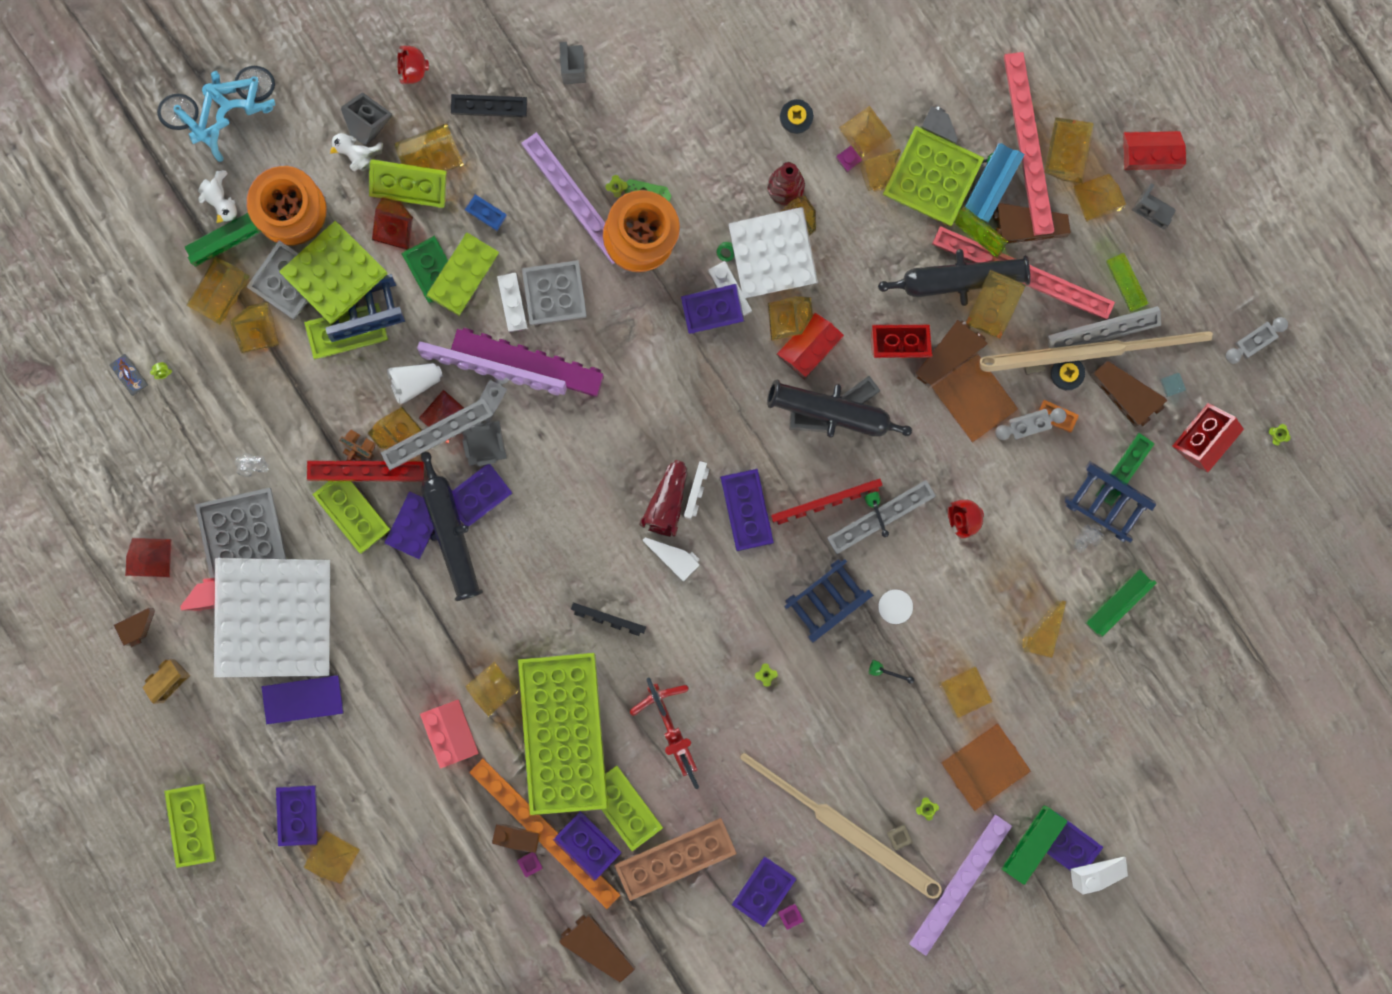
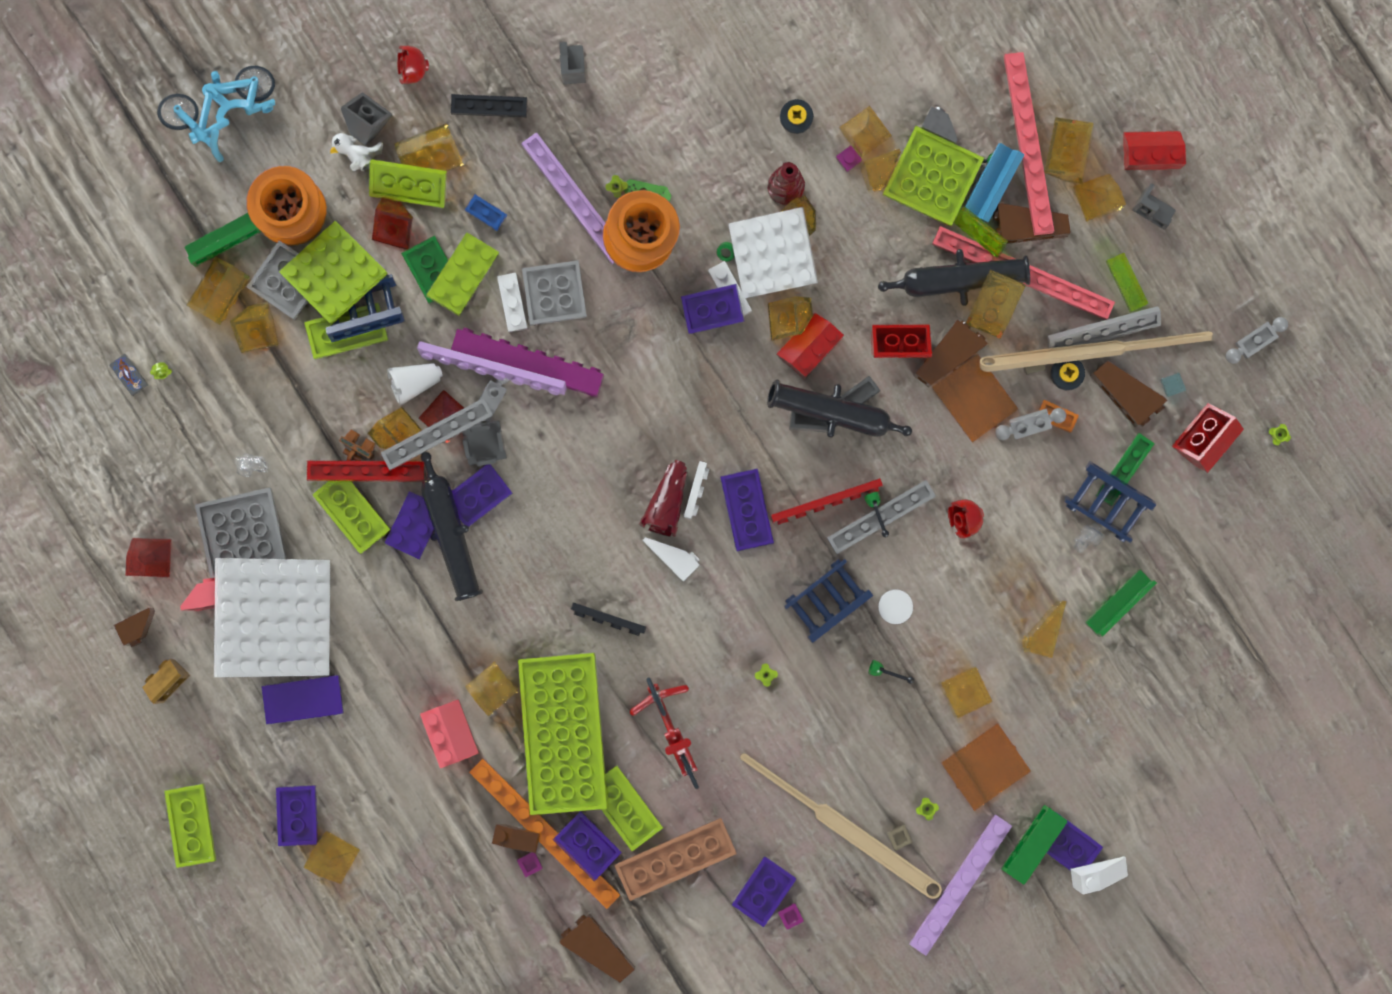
(214, 194): white animal -> none

